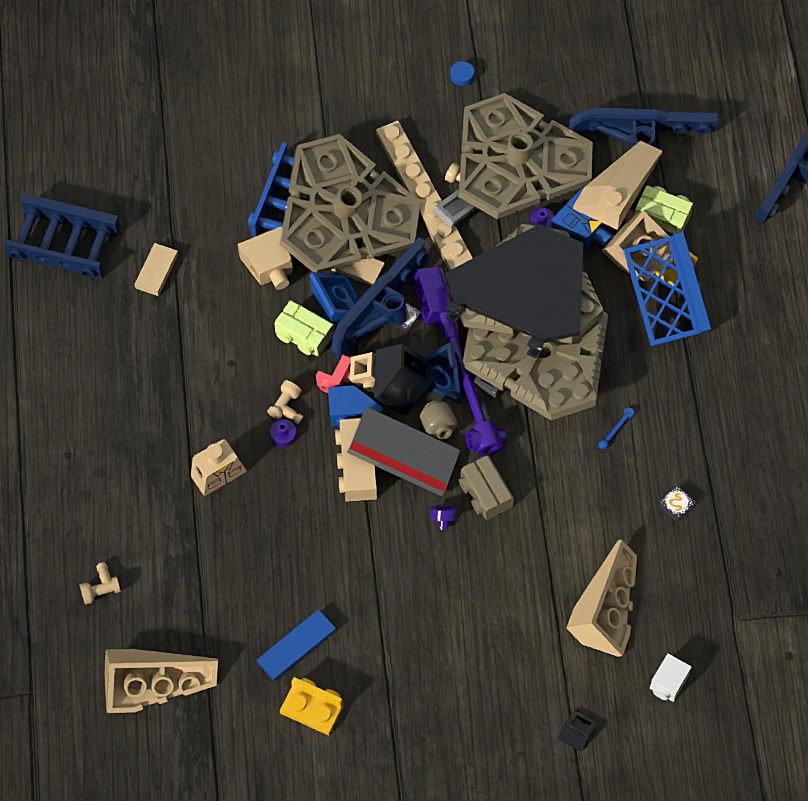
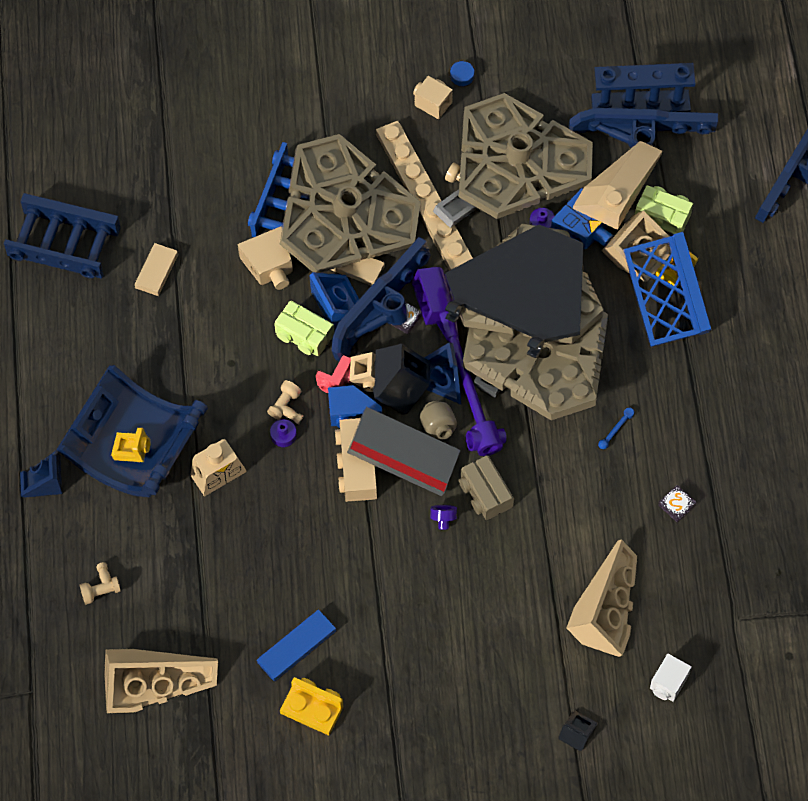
(43, 478): none -> dark blue slope
(123, 407): none -> dark blue hinge
(131, 446): none -> yellow bracket
(433, 96): none -> tan brick
(644, 77): none -> dark blue fence

